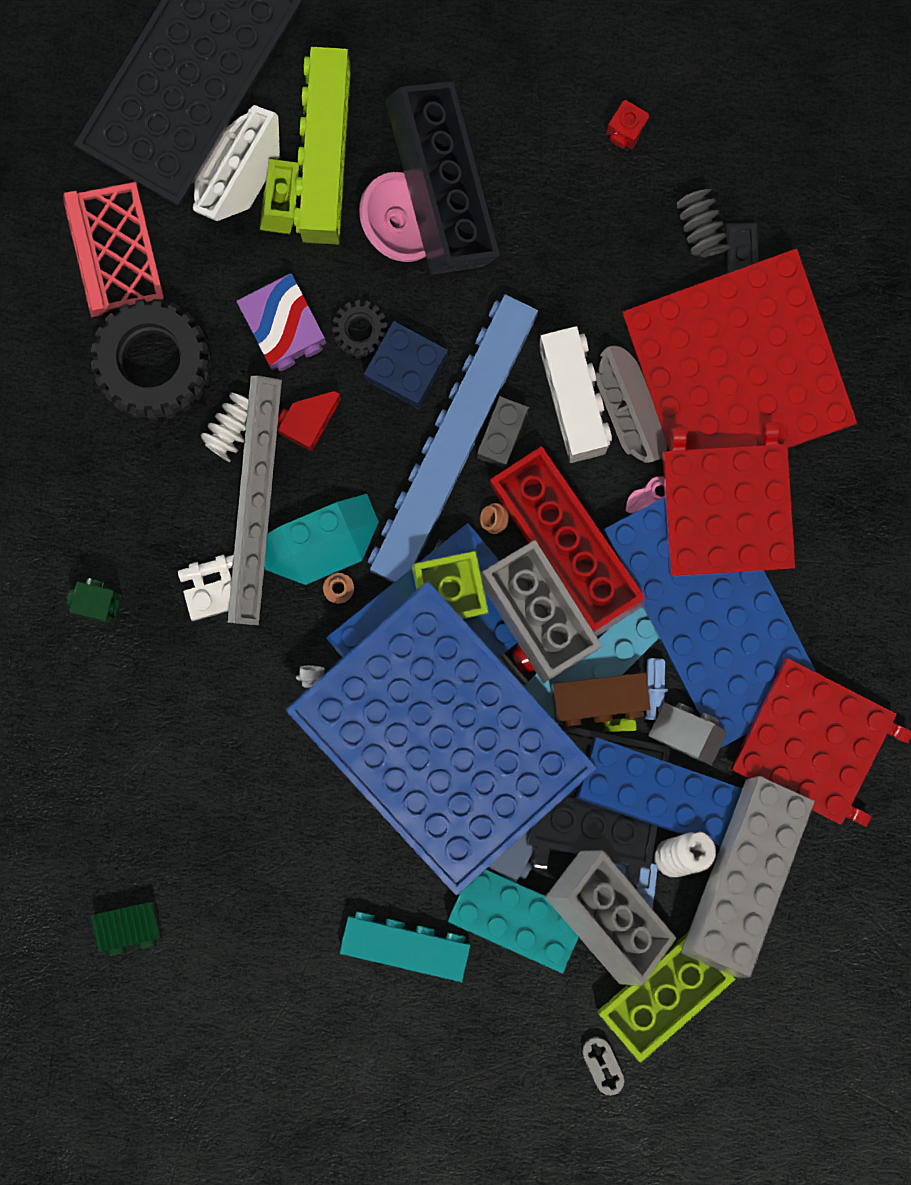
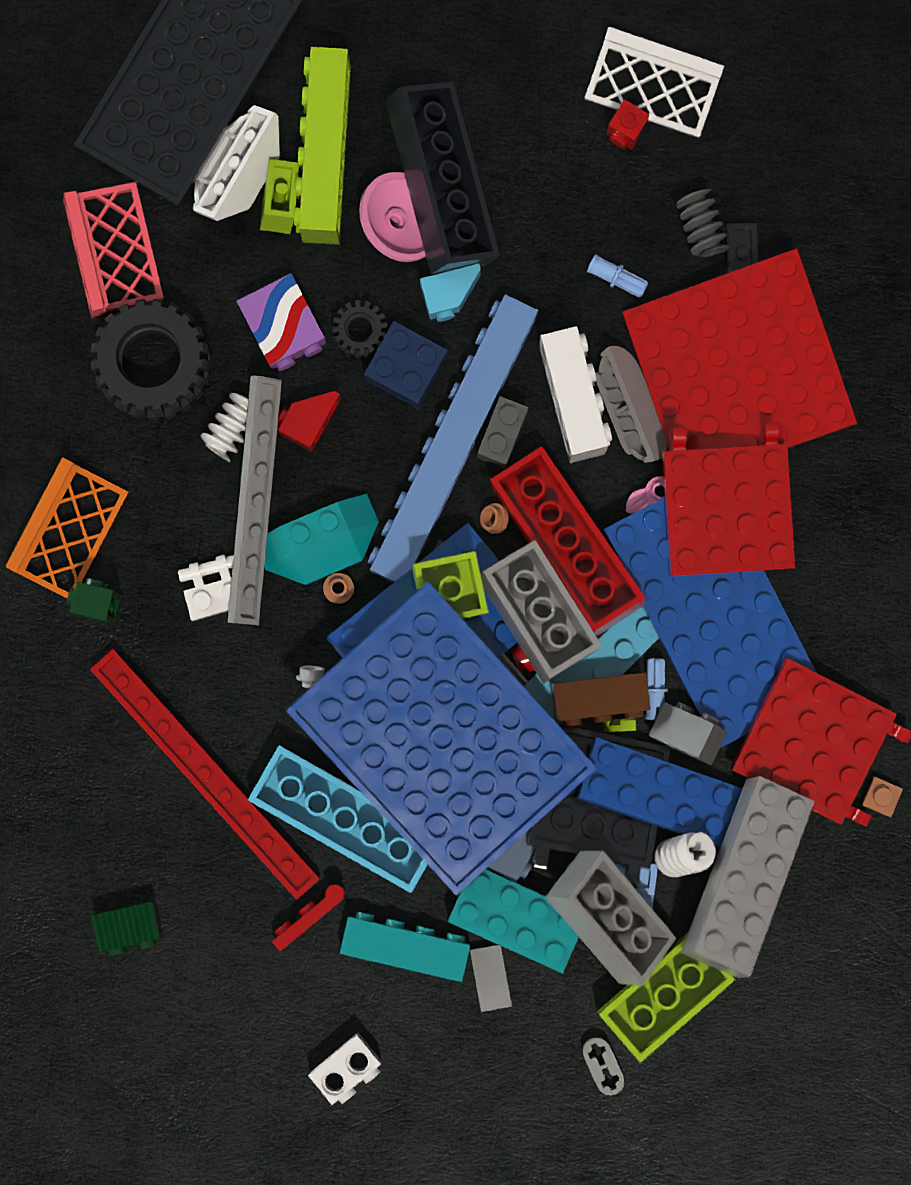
(43, 515): none -> orange fence
(205, 774): none -> red plate
(310, 914): none -> red plate
(336, 816): none -> medium azure brick
(340, 1063): none -> white brick
(448, 291): none -> medium azure slope
(490, 978): none -> light grey tile
(617, 276): none -> light blue axle
(668, 59): none -> white fence
(881, 796): none -> nougat plate

